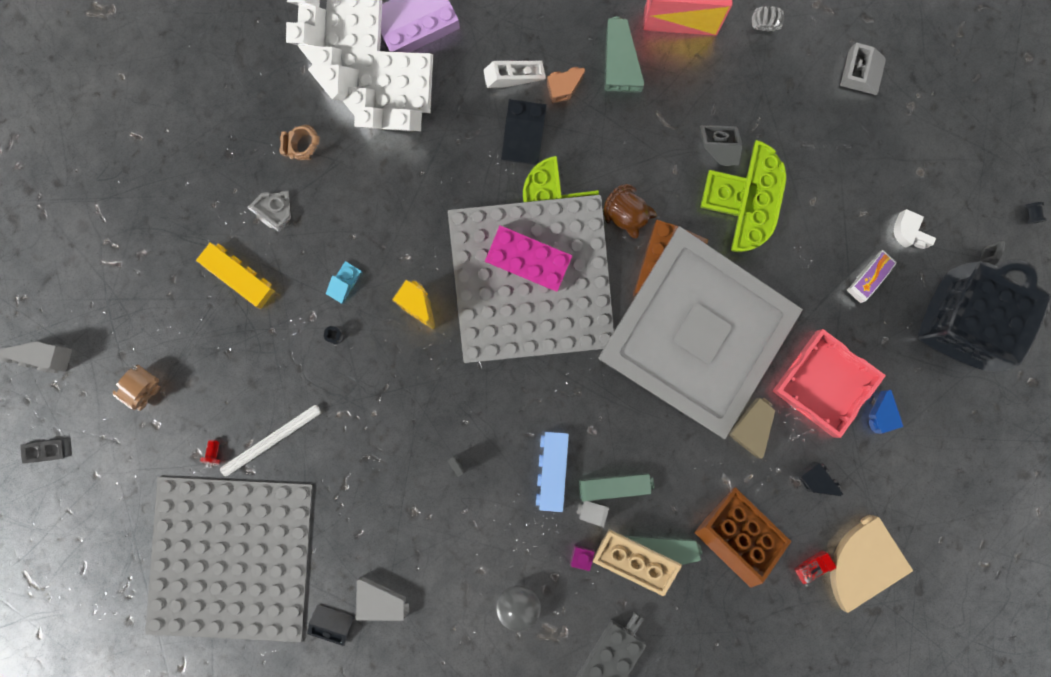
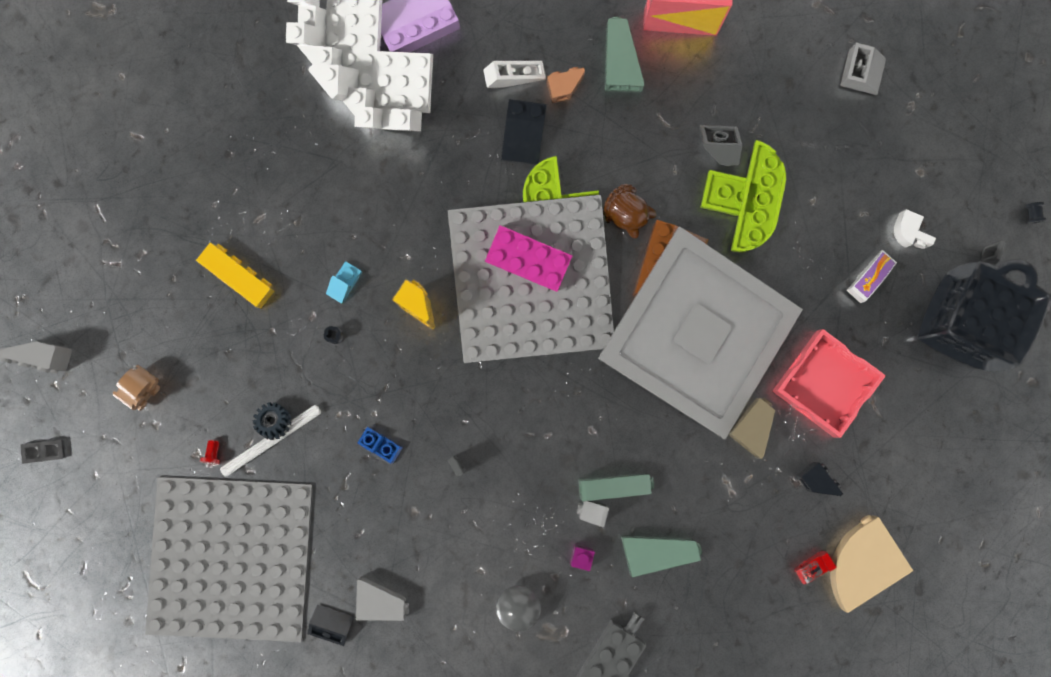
(268, 412): none -> black bush
(272, 209): light grey plate -> none
(290, 141): medium nougat piece -> none
(379, 445): none -> blue slope
(553, 471): light blue brick -> none
(636, 562): tan slope -> none
(743, 538): dark orange slope -> none
(768, 18): light grey gear -> none
(885, 414): blue slope -> none

